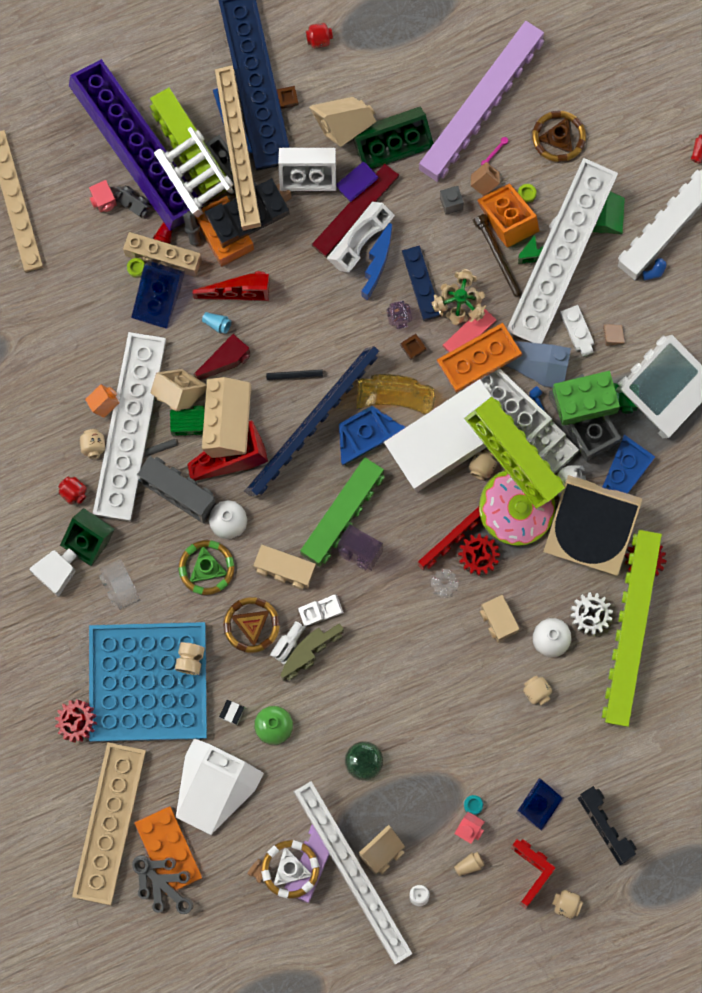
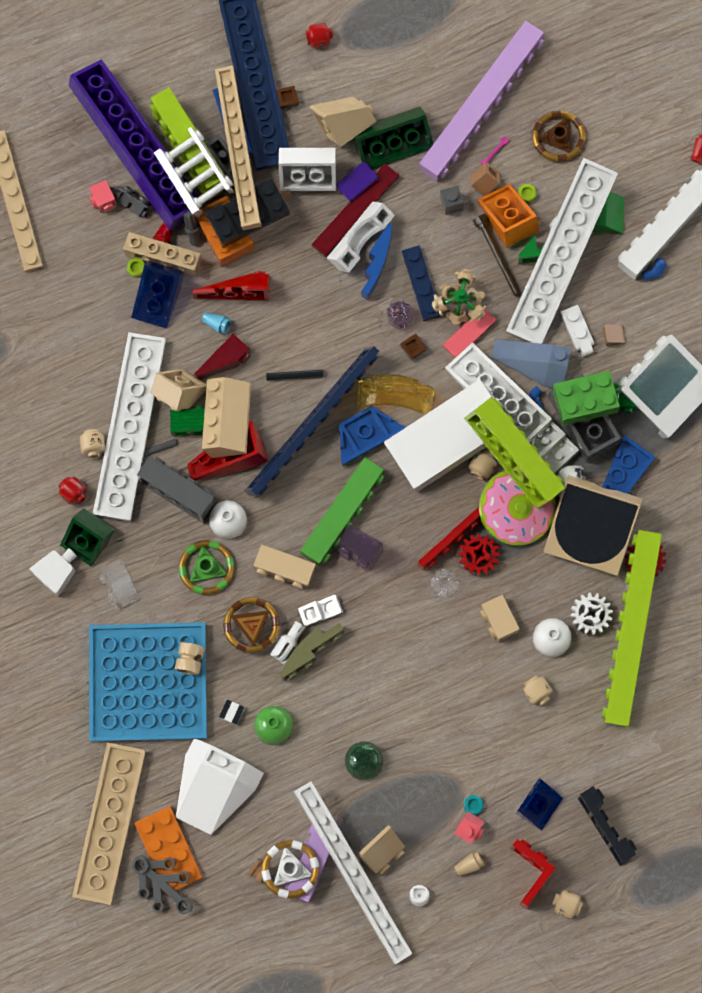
(69, 716): gear -> none
(102, 400): orange brick -> none
(479, 357): orange plate -> none

